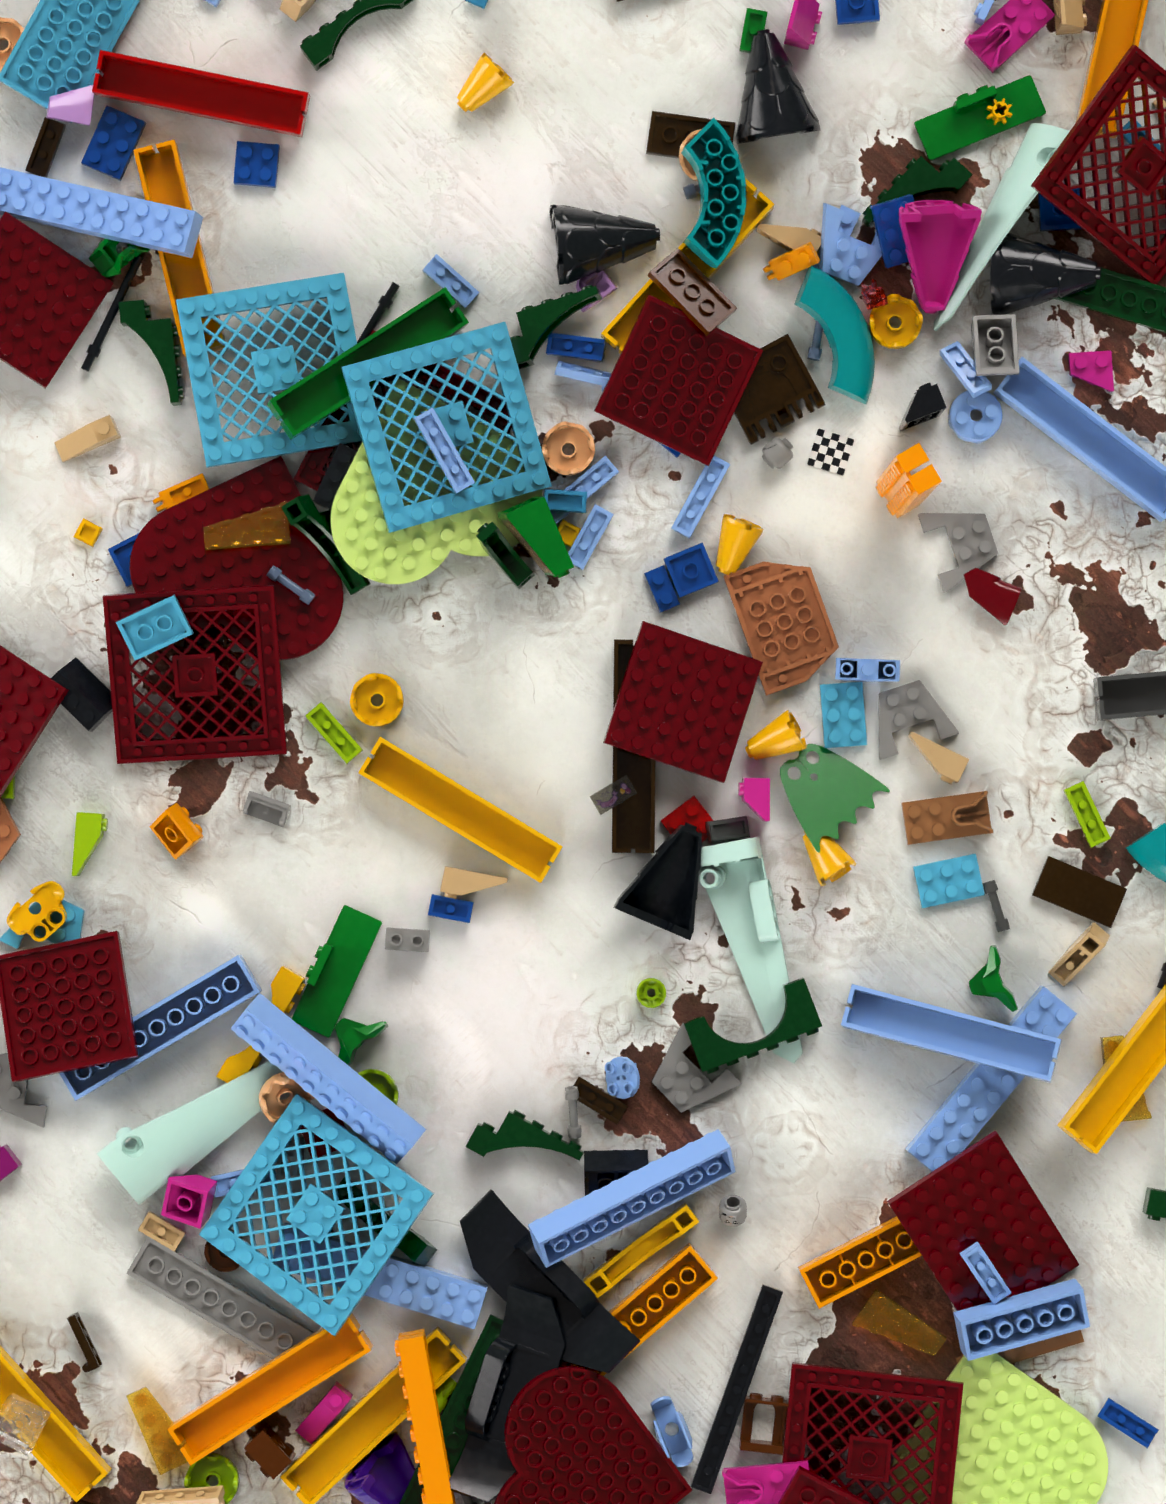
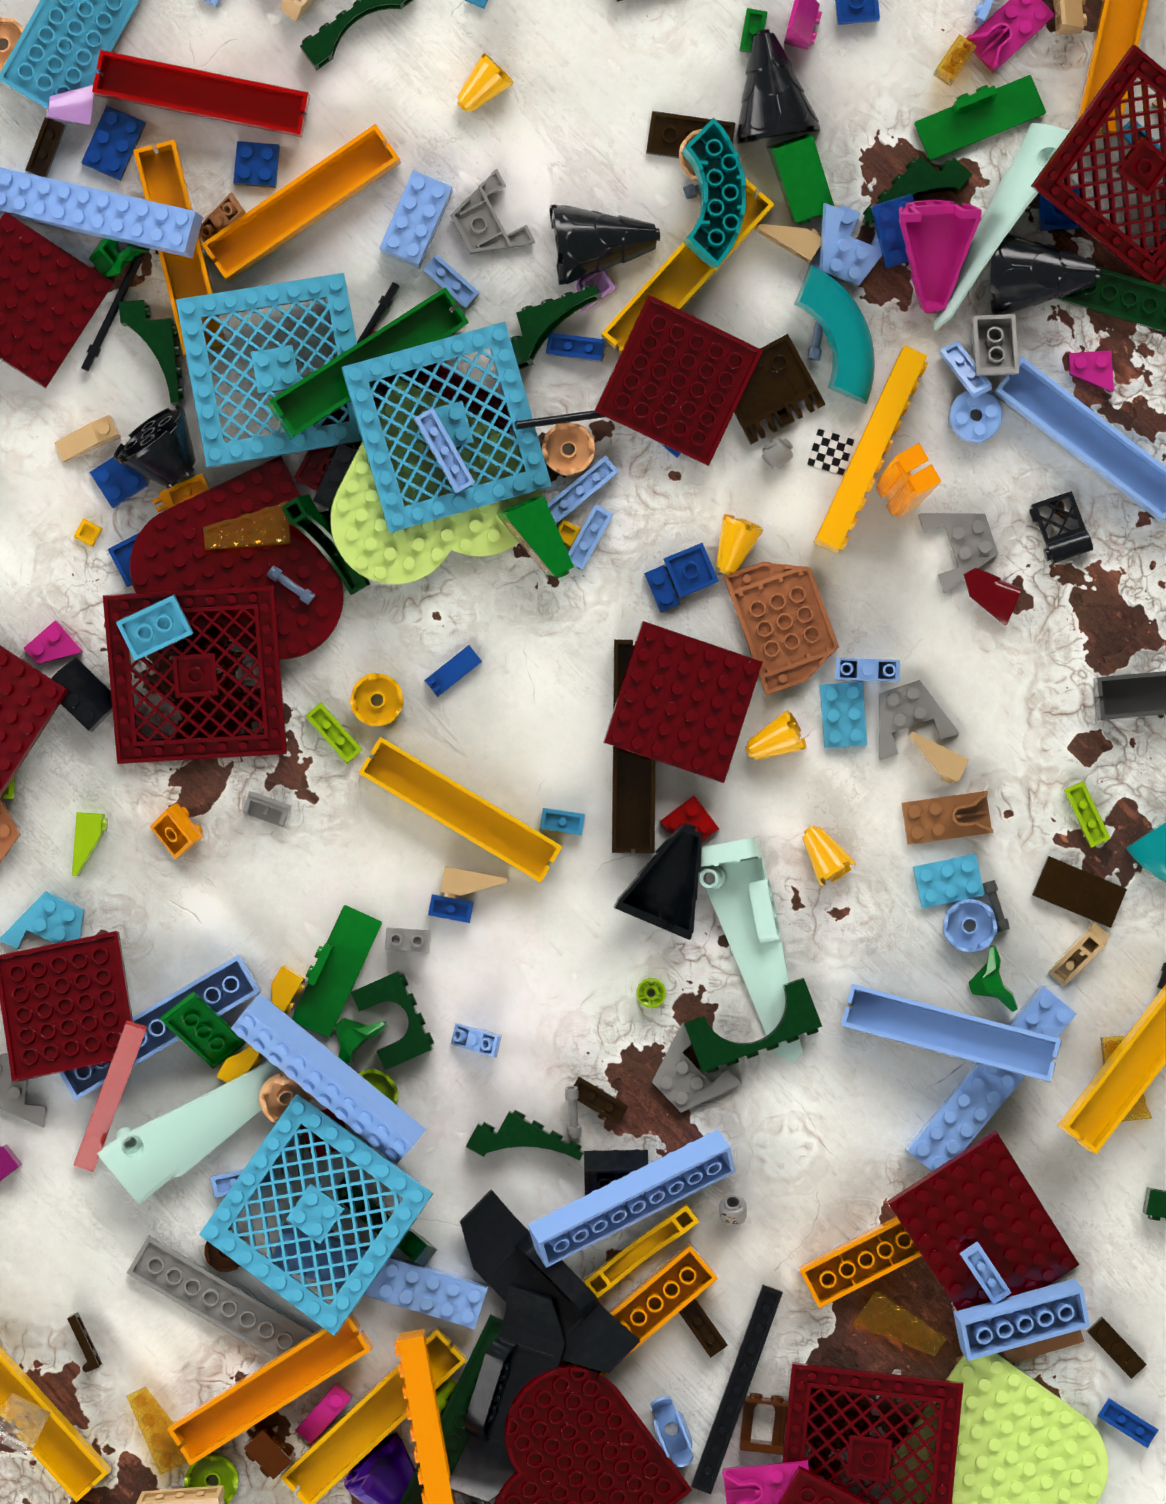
(50, 898): yellow piece -> none
(52, 644): none -> dark pink wing
(110, 1095): none -> tile
(117, 482): none -> blue plate
(160, 448): none -> black cone
(161, 1231): tan plate -> none
(189, 1199): dark pink slope -> none
(202, 1030): none -> green tile
(222, 216): none -> medium nougat slope
(301, 203): none -> light orange piece
(393, 989): none -> dark green arch
(416, 219): none -> light blue brick
(453, 671): none -> blue hinge
(476, 1040): none -> light blue slope
(480, 225): none -> light grey wing
(504, 555): dark green arch -> none
(558, 419): none -> black bar
(562, 821): none -> dark azure plate
(566, 500): dark azure tile -> none
(582, 373): light blue hinge -> none
(613, 794): clear smoke tile -> none
(622, 1077): light blue plate -> none
(692, 291): reddish brown plate -> none
(700, 497): light blue plate -> none
(703, 1328): none -> dark brown hinge
(727, 829): dark grey tile -> none
(756, 796): dark pink slope -> none
(792, 262): light orange hinge -> none
(800, 177): none -> green slope
(830, 798): green piece -> none
(872, 445): none -> yellow brick
(873, 295): clear red plate -> none
(906, 312): yellow plate -> none
(923, 406): black slope -> none
(955, 60): none -> clear yellow brick
(984, 928): none -> light blue plate
(1001, 106): yellow gear -> none
(1066, 544): none -> black piece
(1116, 1347): none -> dark brown plate

